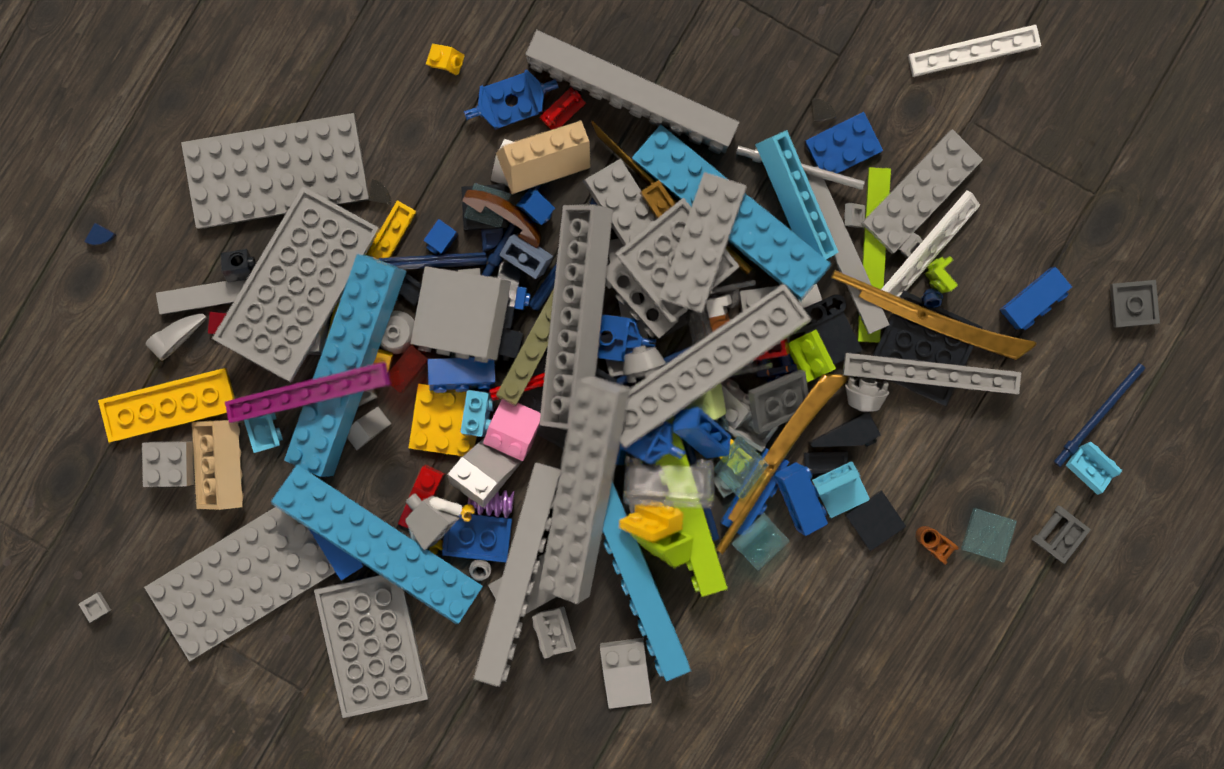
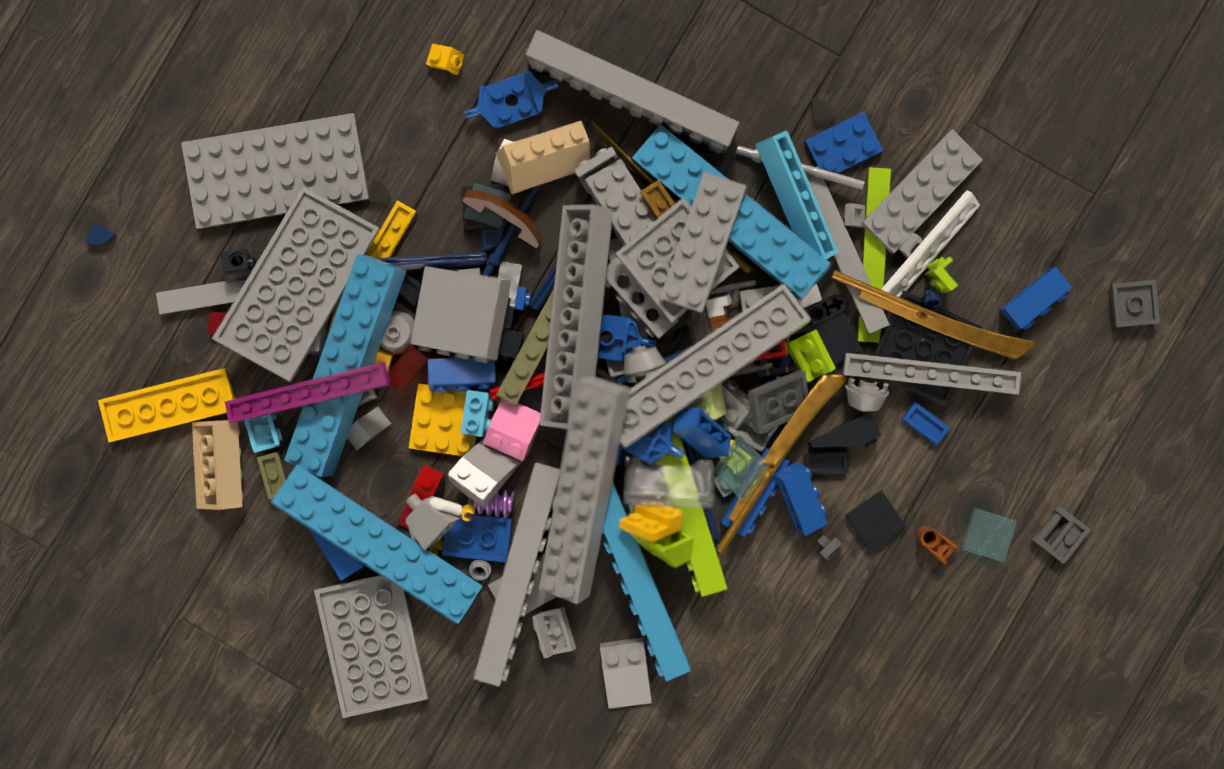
(94, 607): light grey plate -> none
(168, 464): light grey brick -> none
(170, 338): light grey piece -> none
(238, 581): light grey plate -> none
(272, 473): none -> olive plate
(440, 238): blue brick -> none
(525, 256): sand blue brick -> none
(535, 207): blue brick -> none
(563, 109): red hinge -> none
(601, 160): none -> light grey bracket
(761, 542): clear light blue plate -> none
(830, 548): none -> dark grey tile
(841, 489): medium azure bracket -> none
(925, 423): none -> blue tile
(974, 50): white tile -> none
(1071, 447): dark blue bar -> none
(1093, 467): medium azure bracket -> none

